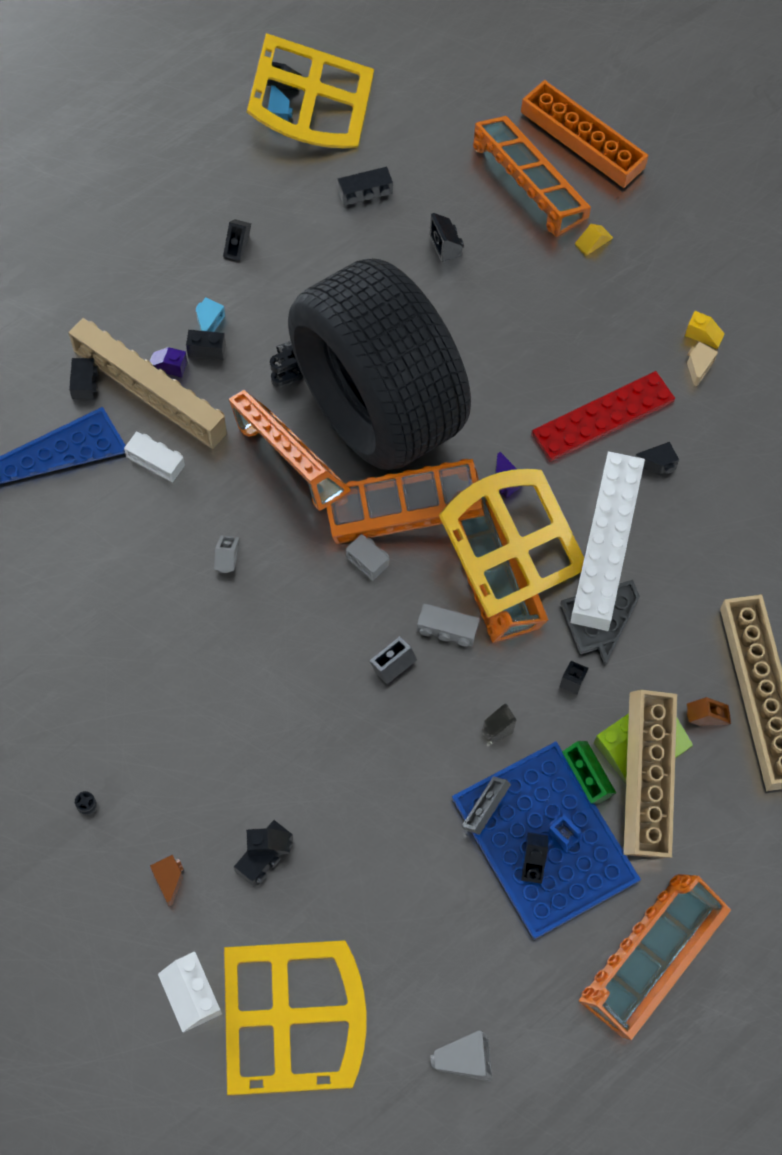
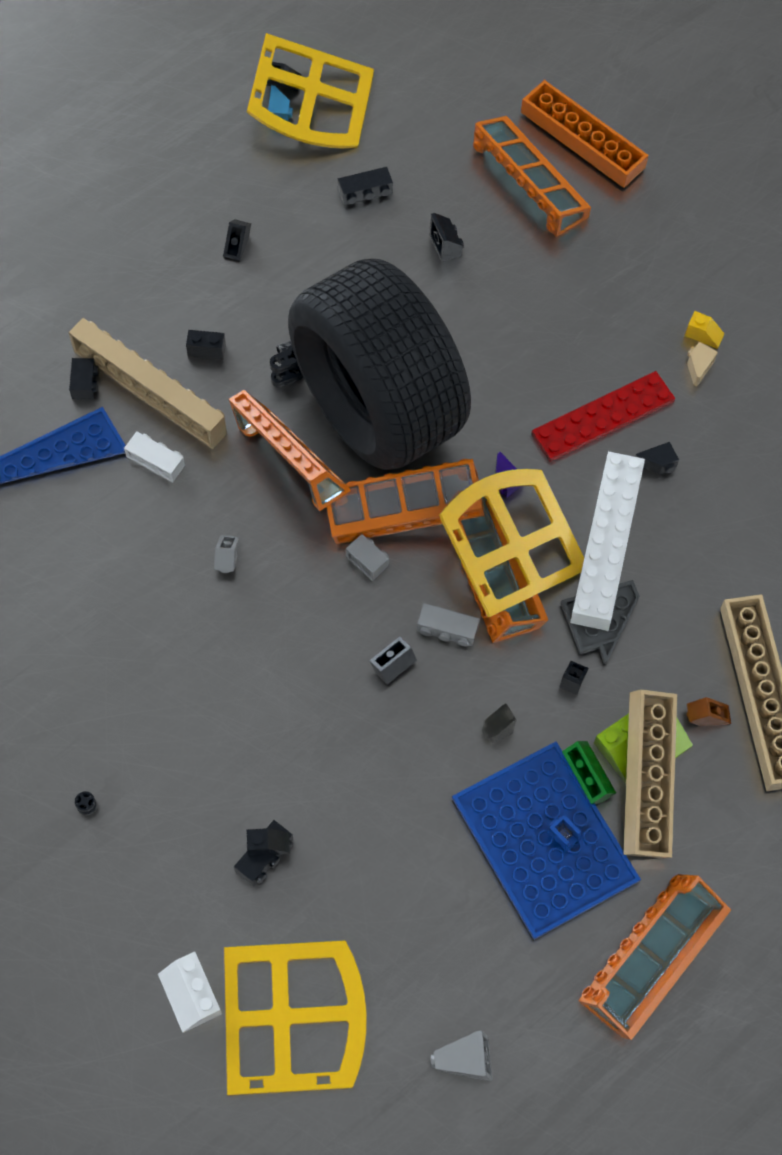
(168, 877): dark orange slope -> none
(170, 361): dark purple slope -> none
(209, 314): medium azure slope -> none
(486, 805): dark grey plate -> none
(535, 857): black slope -> none
(592, 239): yellow slope -> none

